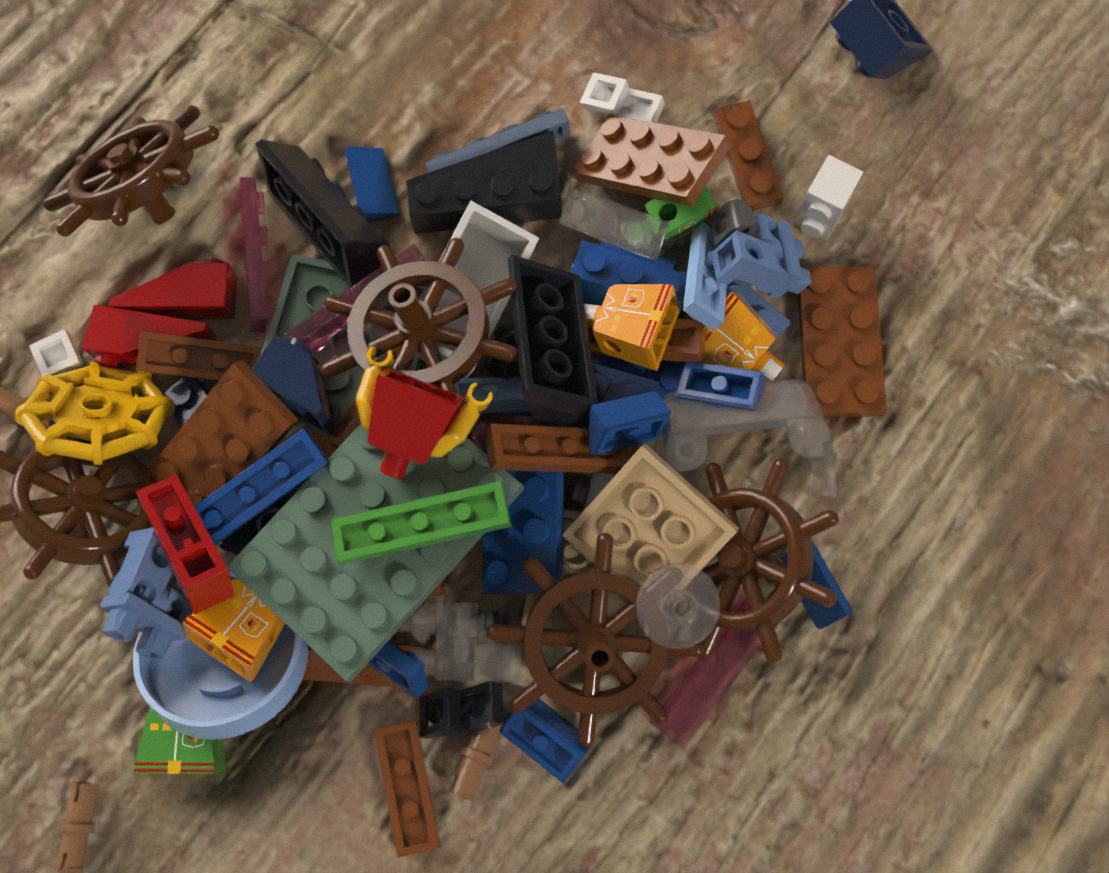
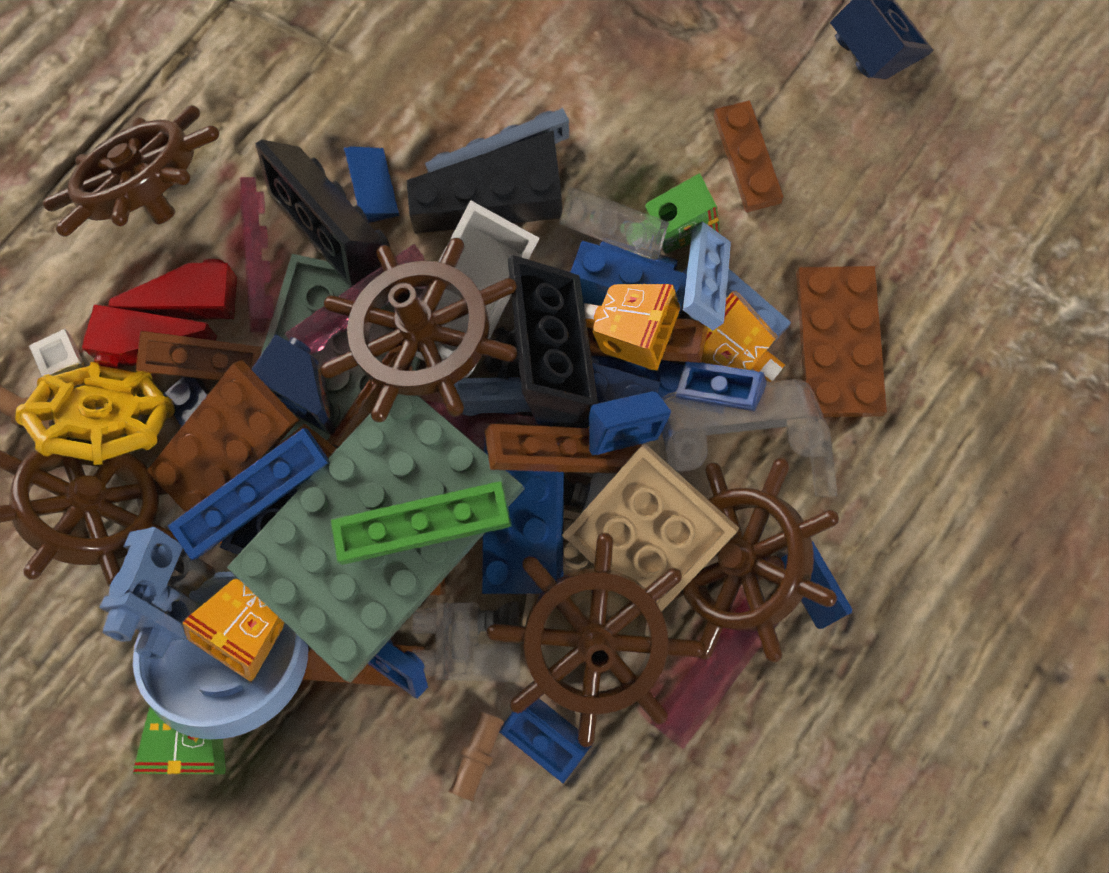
(77, 826): medium nougat pin -> none
(186, 544): red slope -> none
(407, 788): dark orange plate -> none
(412, 416): red torso -> none
(460, 711): black slope -> none
(612, 96): white slope -> none
(652, 159): plate -> none
(662, 593): clear dish -> none
(757, 251): medium blue hips -> none
(827, 198): white brick -> none

